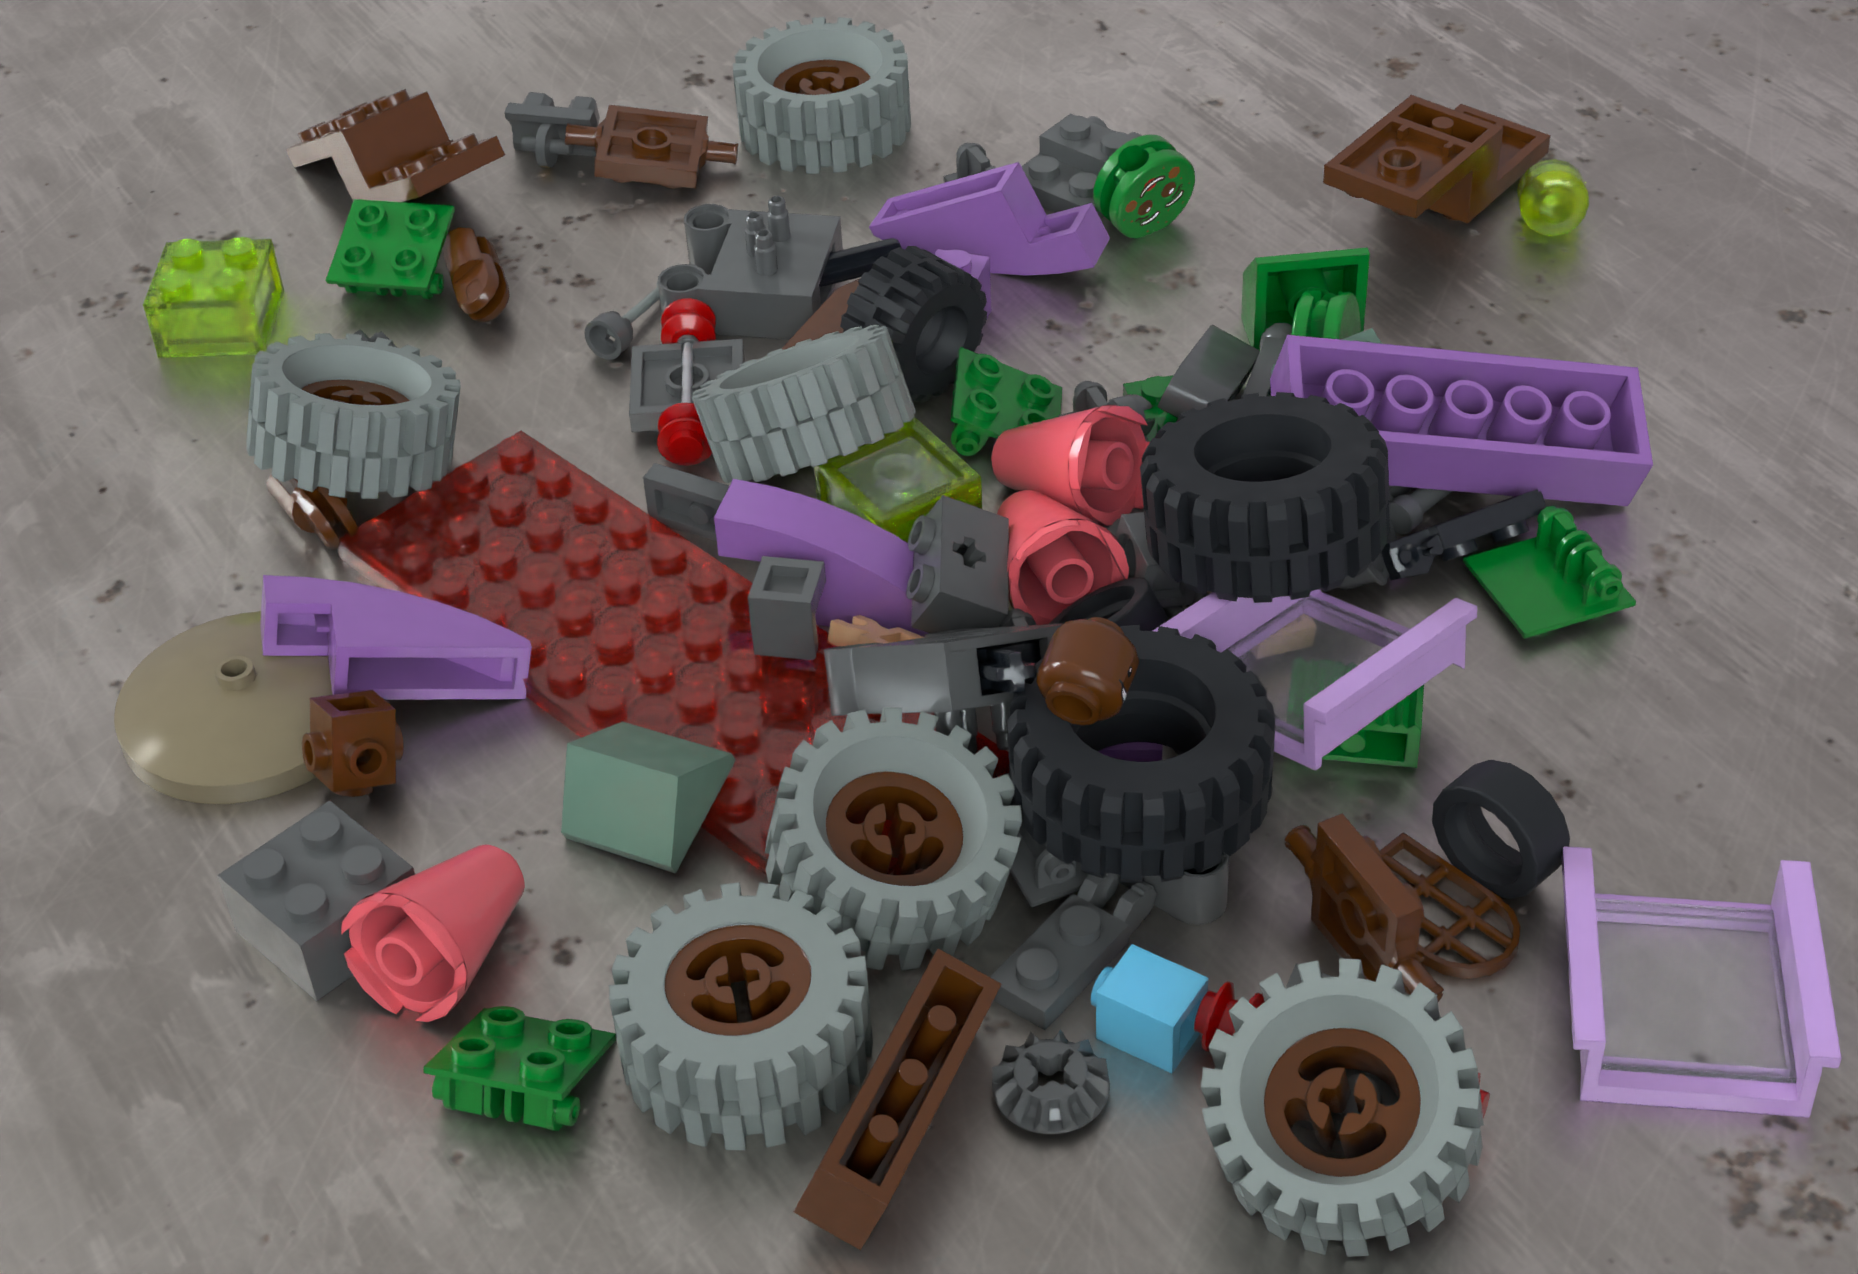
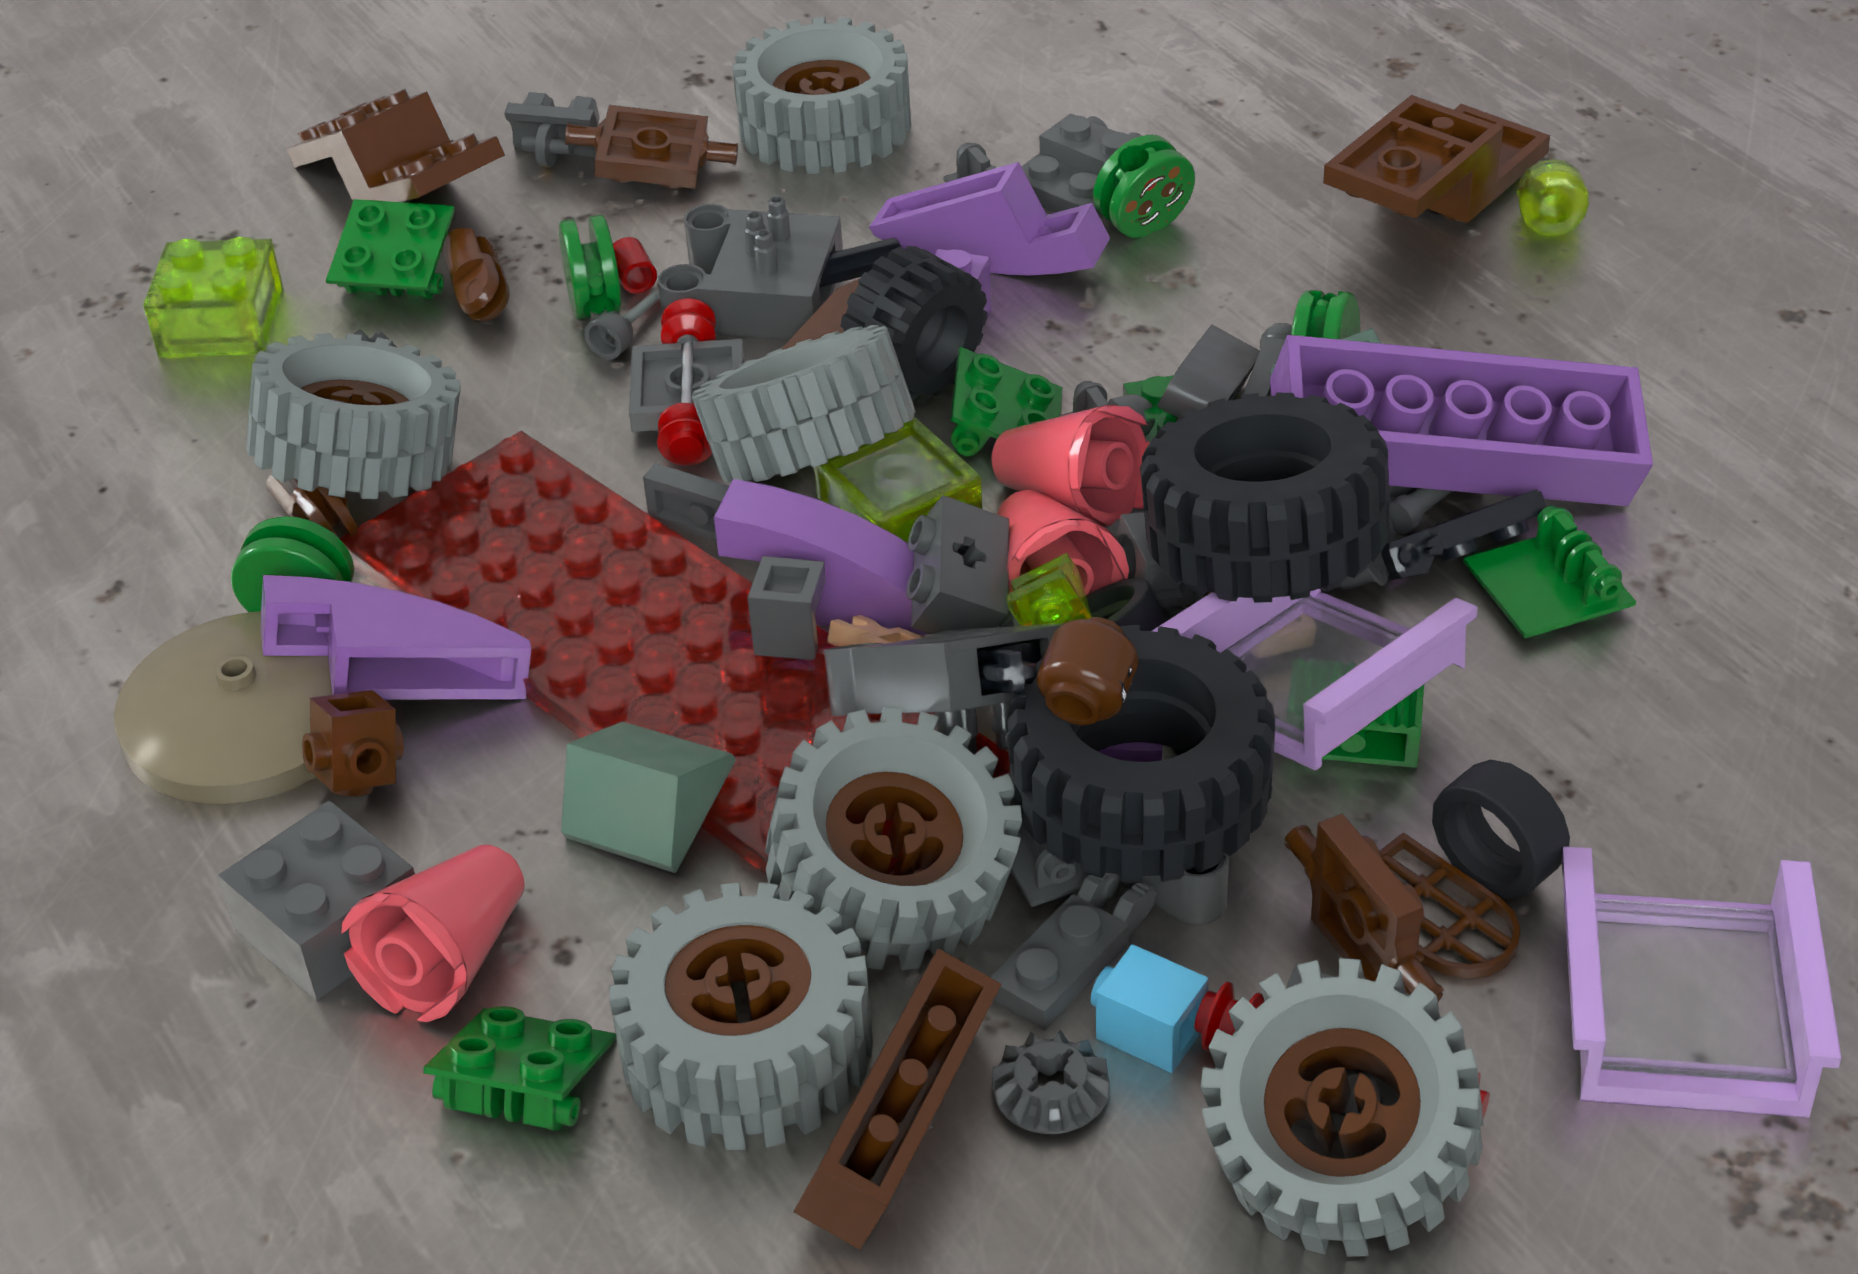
(287, 549): none -> green head
(590, 268): none -> green head
(634, 265): none -> red hinge
(1049, 594): none -> clear neon green bracket
(1277, 282): green slope -> none

